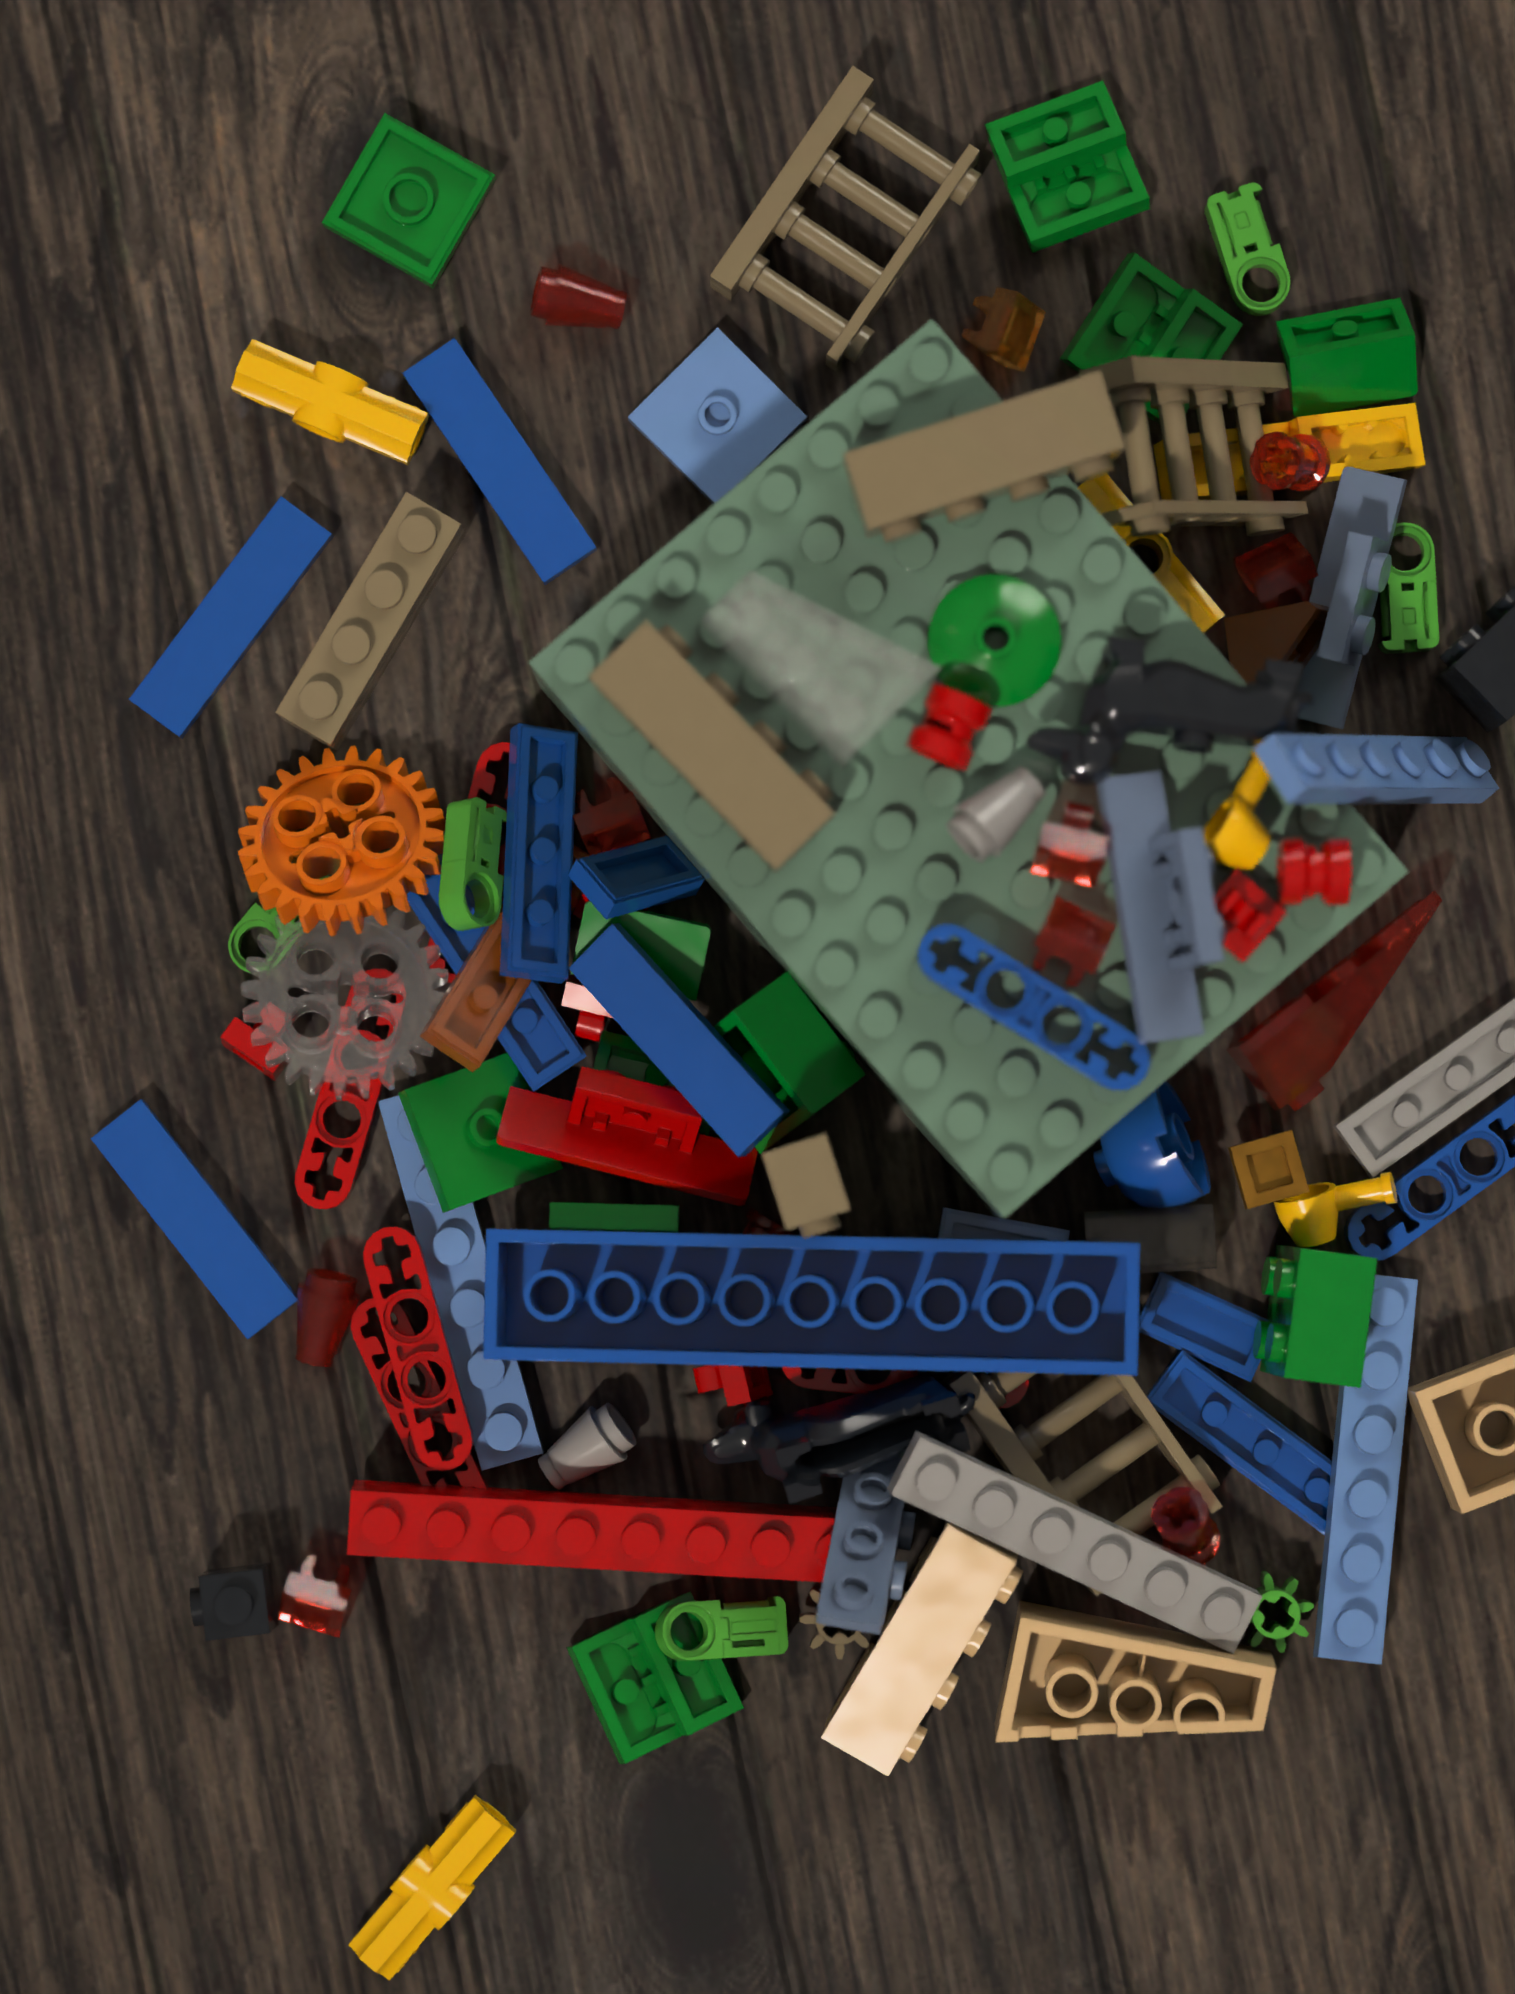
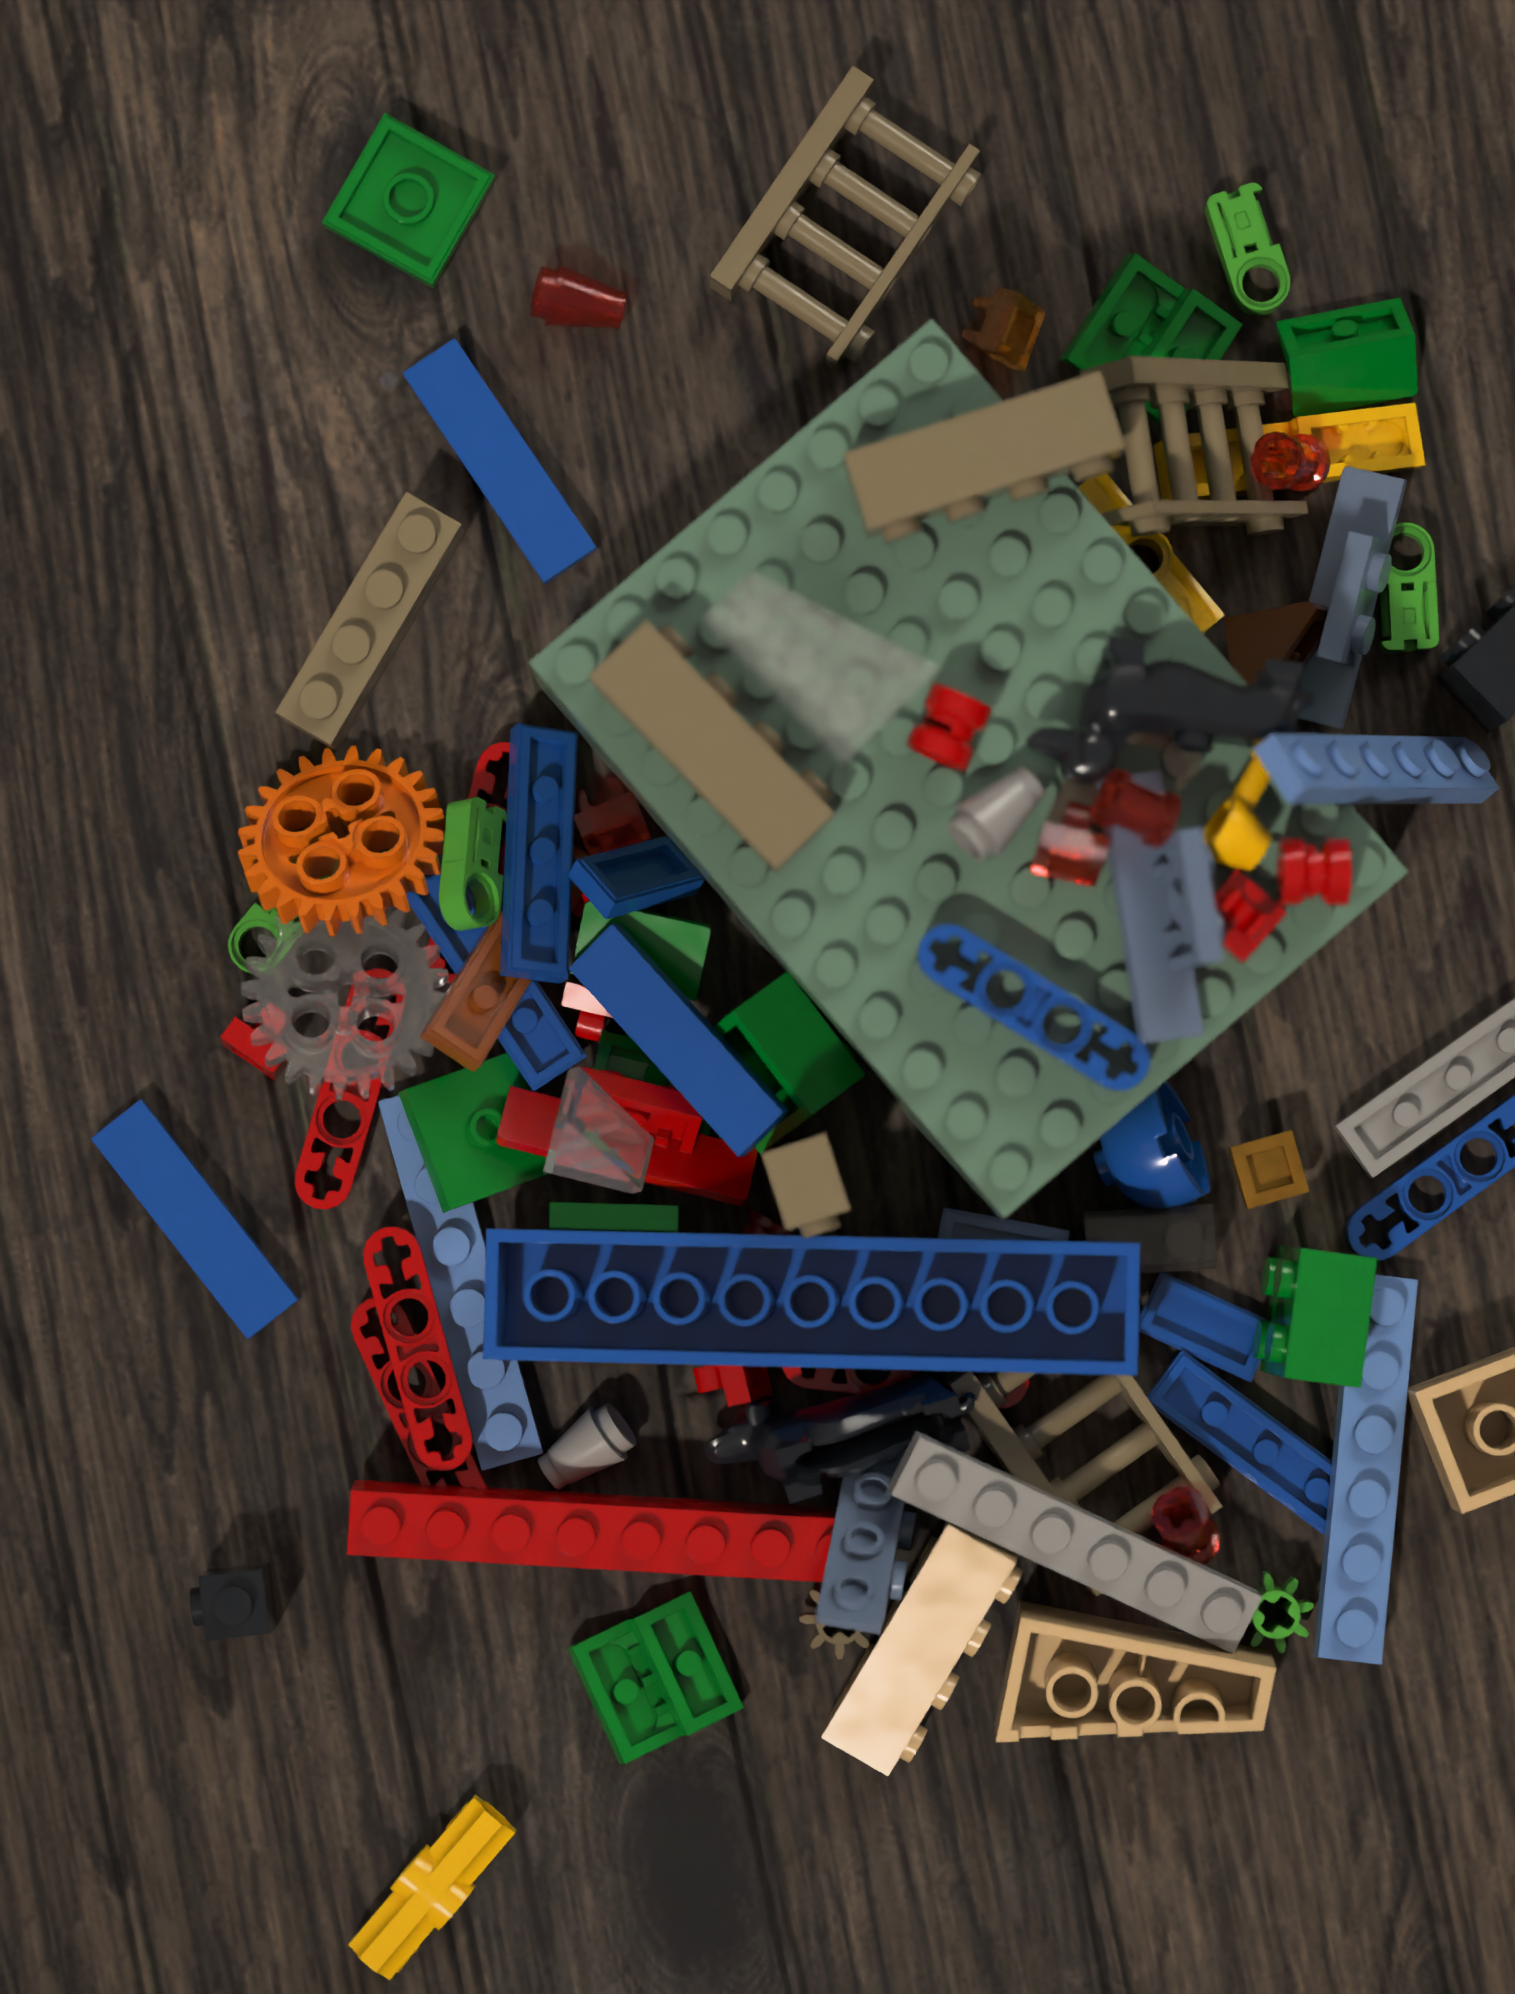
(231, 617): blue tile -> none
(316, 1602): clear red tile -> none
(323, 1314): clear red cone -> none
(329, 402): yellow piece -> none
(597, 1138): none -> clear slope
(717, 417): medium blue plate -> none
(728, 1630): bright green piece -> none
(989, 675): green dish -> none
(1067, 166): green slope -> none
(1074, 937): clear red tile -> none
(1136, 808): none -> clear red bush
(1277, 568): clear red tile -> none
(1313, 1028): clear red wedge -> none
(1313, 1216): yellow bar -> none

